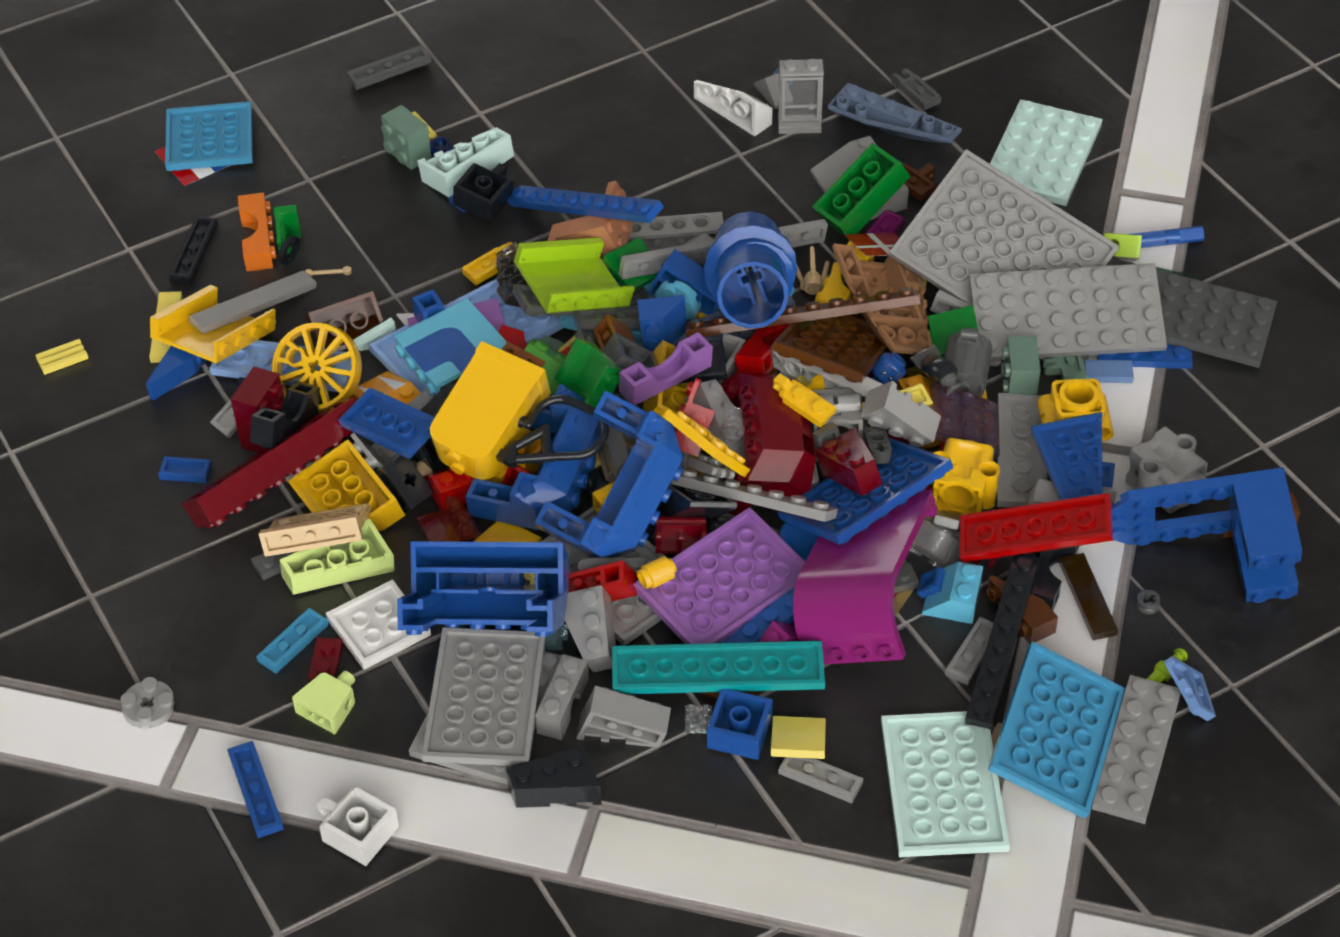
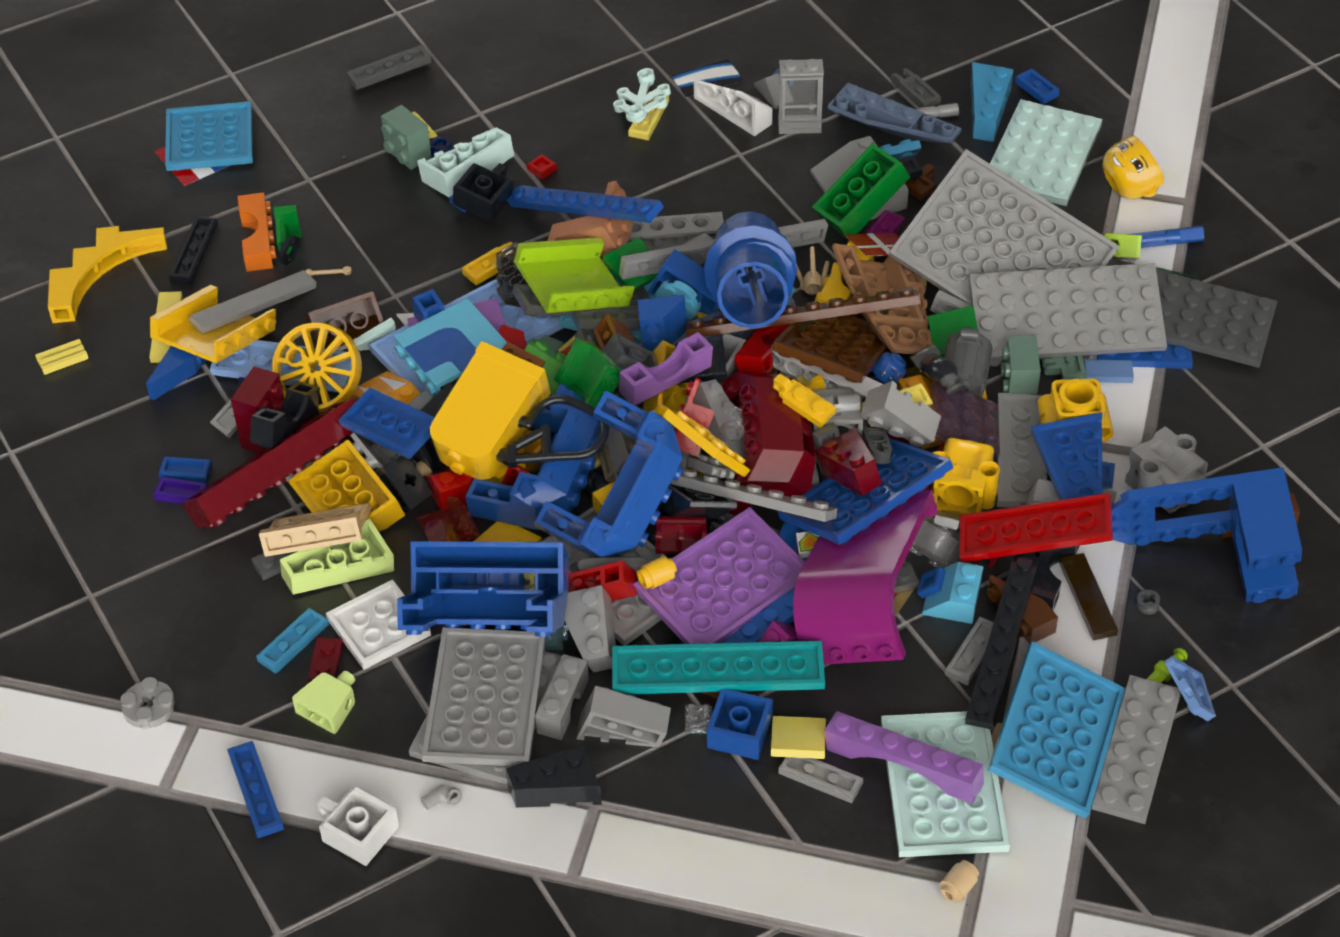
(89, 263): none -> yellow arch
(176, 490): none -> dark purple tile
(442, 794): none -> light grey arm
(541, 166): none -> red tile
(638, 112): none -> light aqua plant
(645, 128): none -> light yellow tile
(718, 73): none -> sticker
(805, 543): none -> tile
(904, 149): none -> dark azure plate
(912, 167): none -> black tile
(941, 111): none -> light grey piece
(949, 771): none -> medium lavender arch
(959, 881): none -> tan brick
(989, 98): none -> dark azure wedge
(1037, 86): none -> blue plate
(1132, 169): none -> yellow piece

